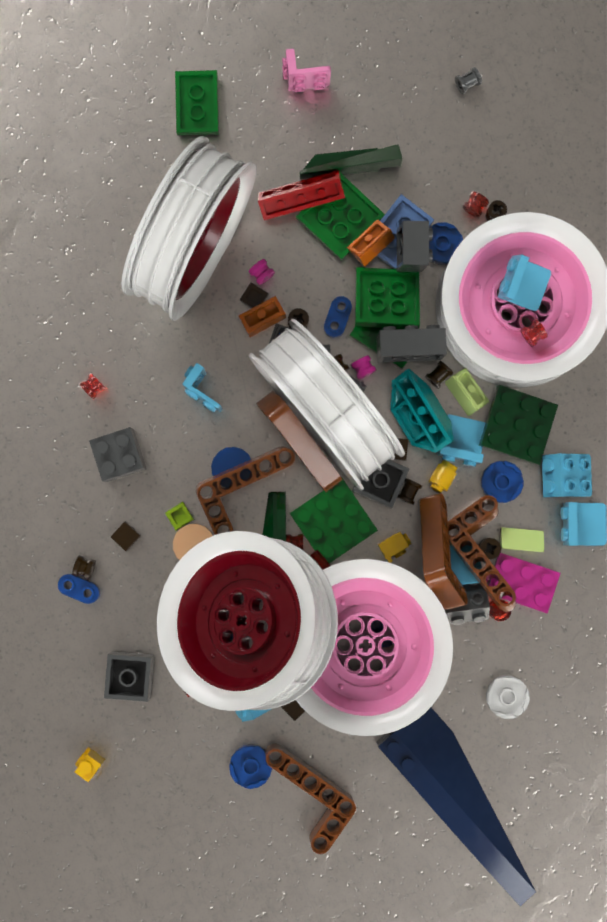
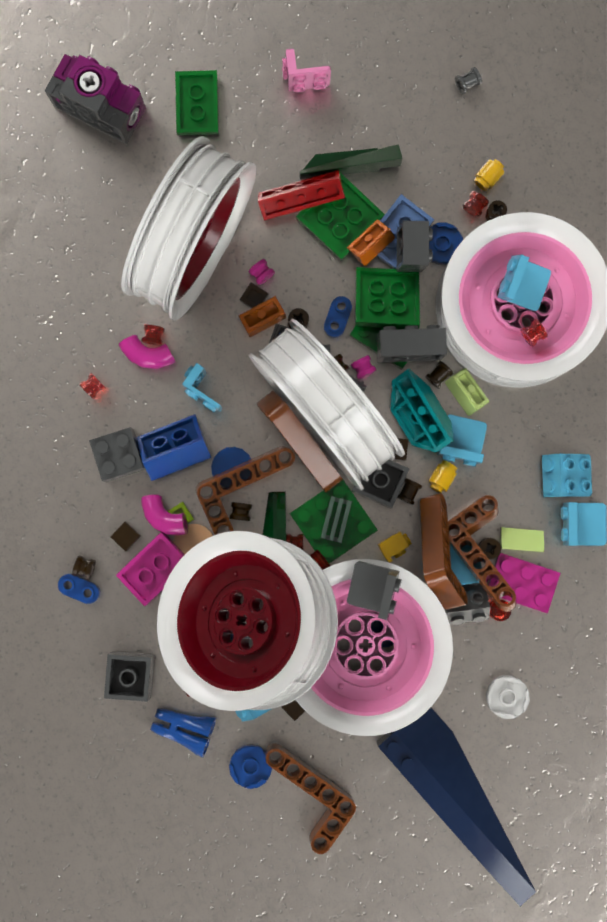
(88, 764): yellow brick -> none
(96, 96): none -> piece
(144, 356): none -> dark pink cylinder
(151, 568): none -> dark pink plate
(153, 335): none -> clear red wheel
(161, 519): none -> dark pink cylinder
(173, 447): none -> blue slope
(200, 724): none -> blue piece
(240, 511): none -> dark brown wheel
(340, 501): none -> sand green tile
(374, 588): none -> dark grey bracket
(489, 174): none -> yellow brick
(502, 481): blue tile -> none
(518, 425): dark green plate -> none

